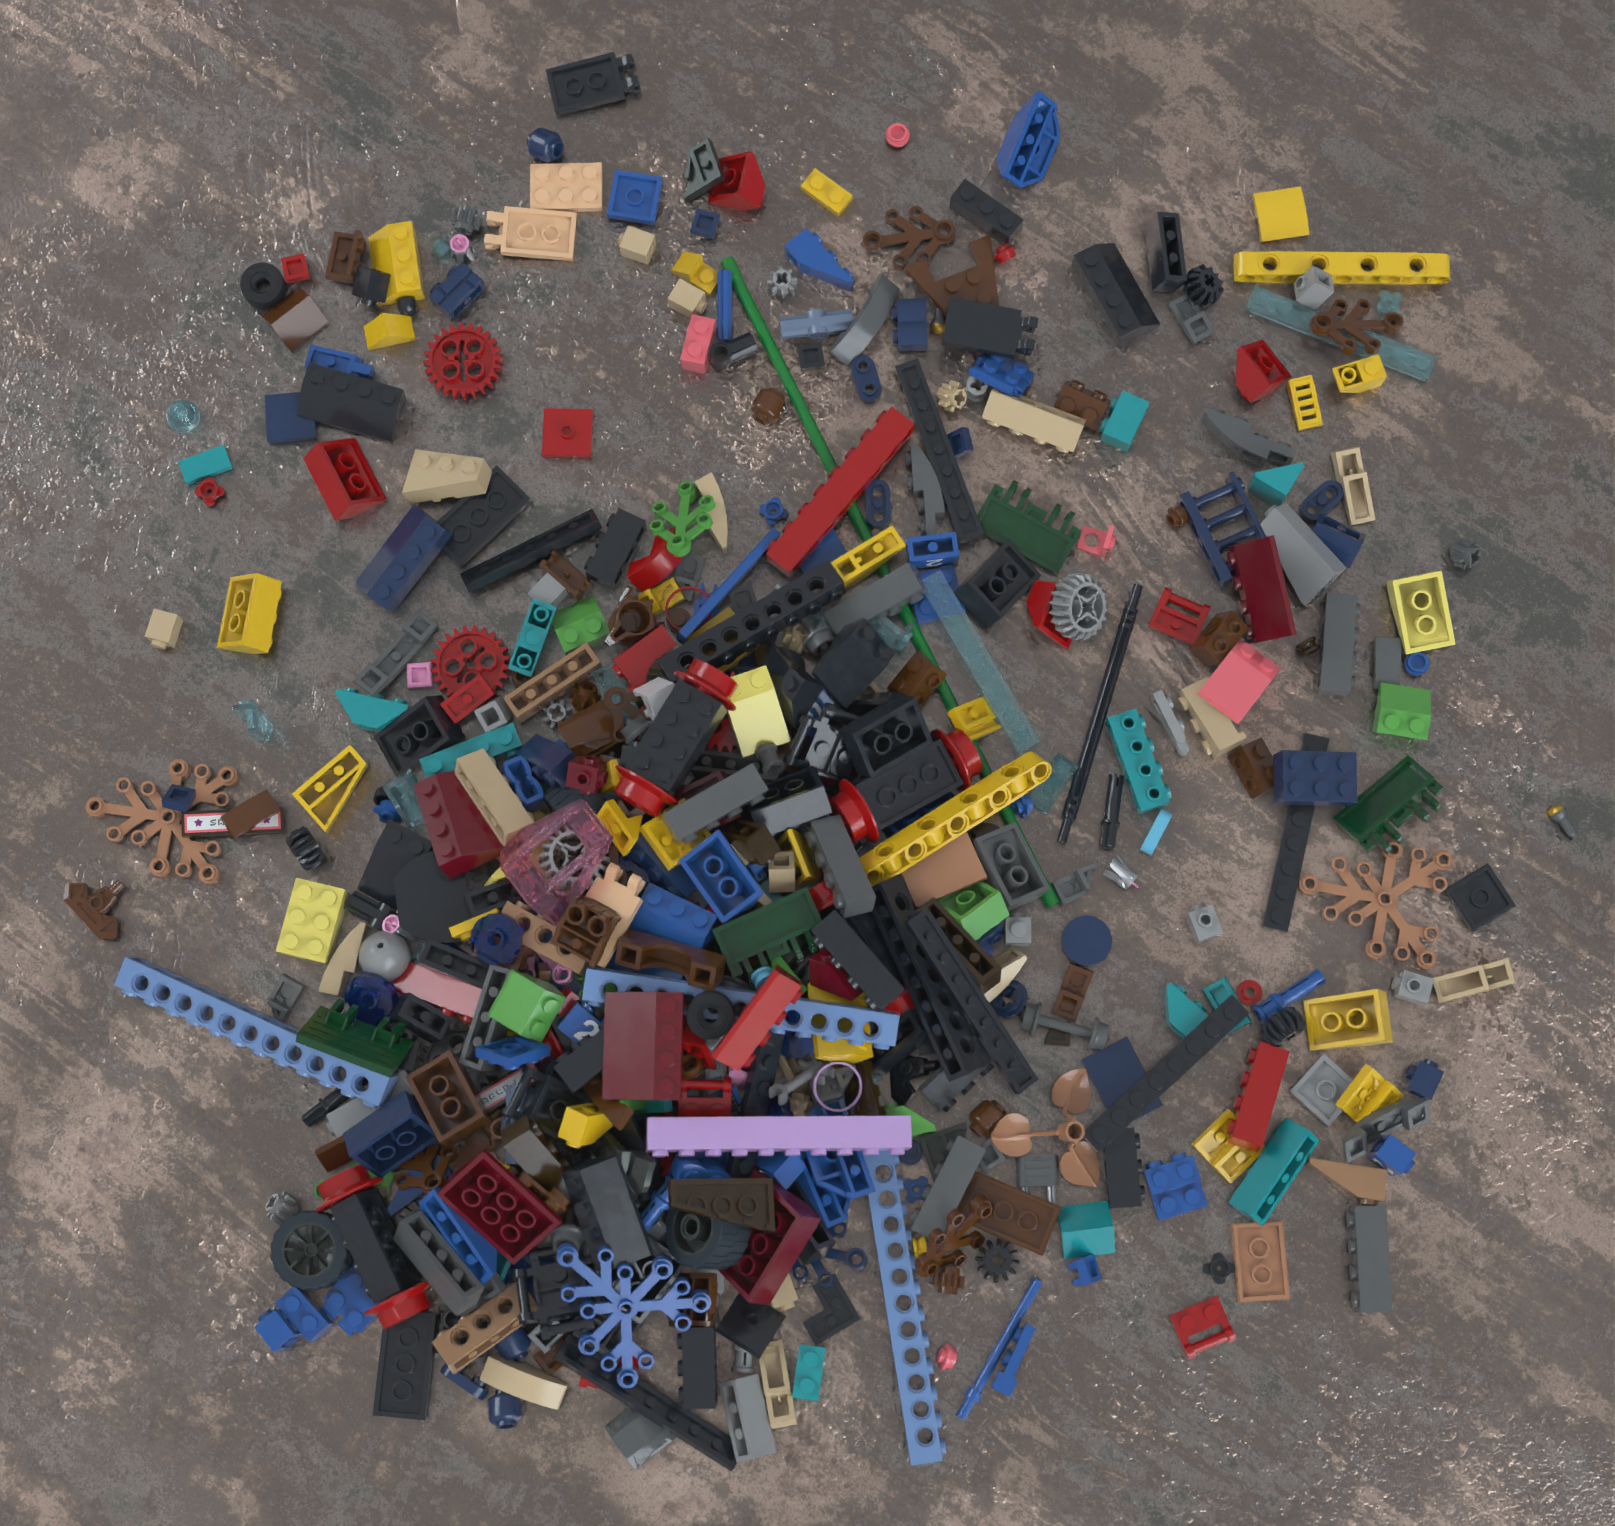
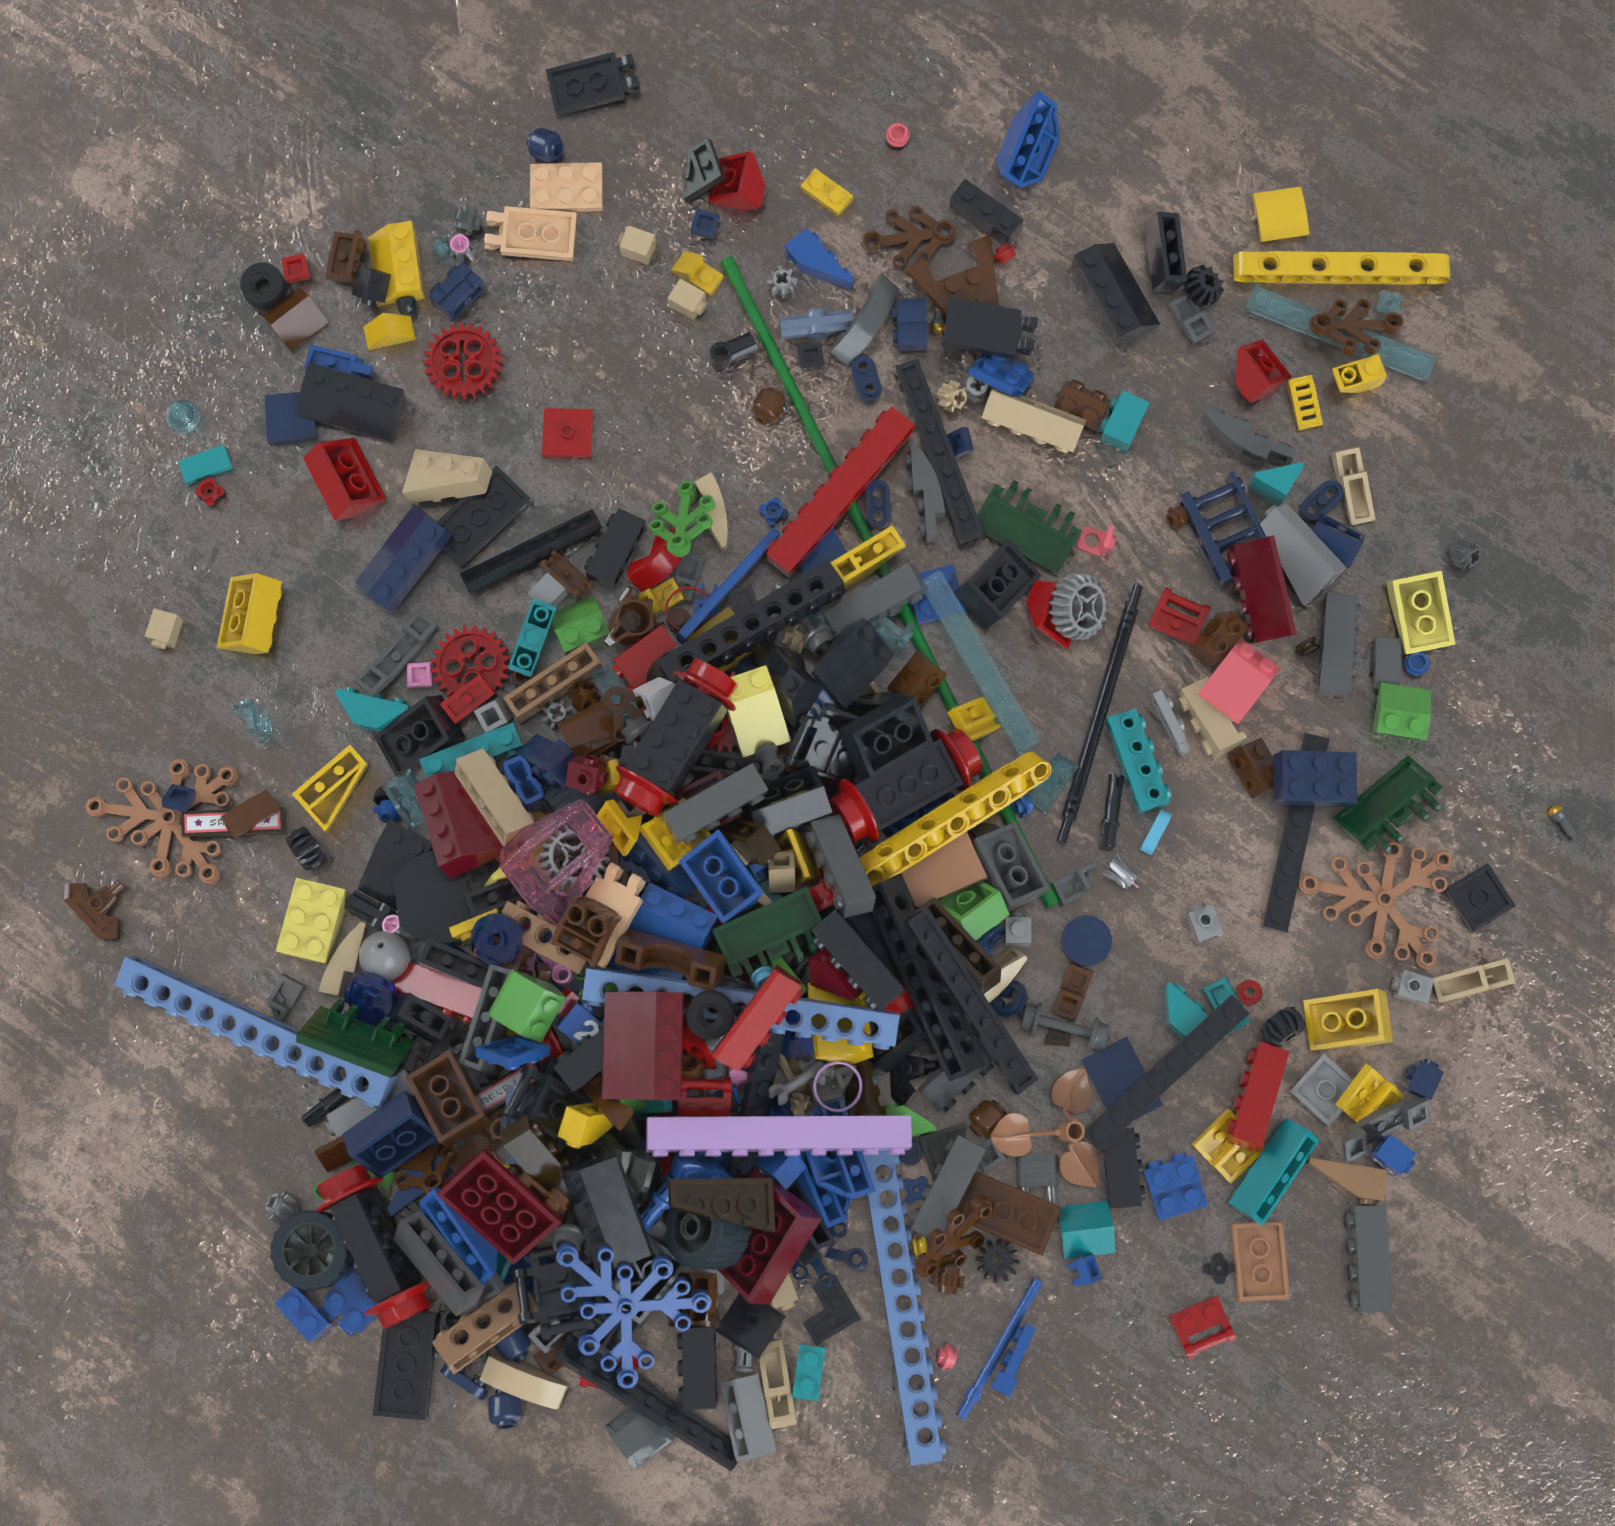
(277, 1330): blue brick -> none
(634, 197): blue plate -> none
(697, 344): coral brick -> none
(724, 305): blue axle -> none
(932, 550): blue brick -> none
(1288, 996): blue pin -> none
(1313, 287): light grey brick -> none

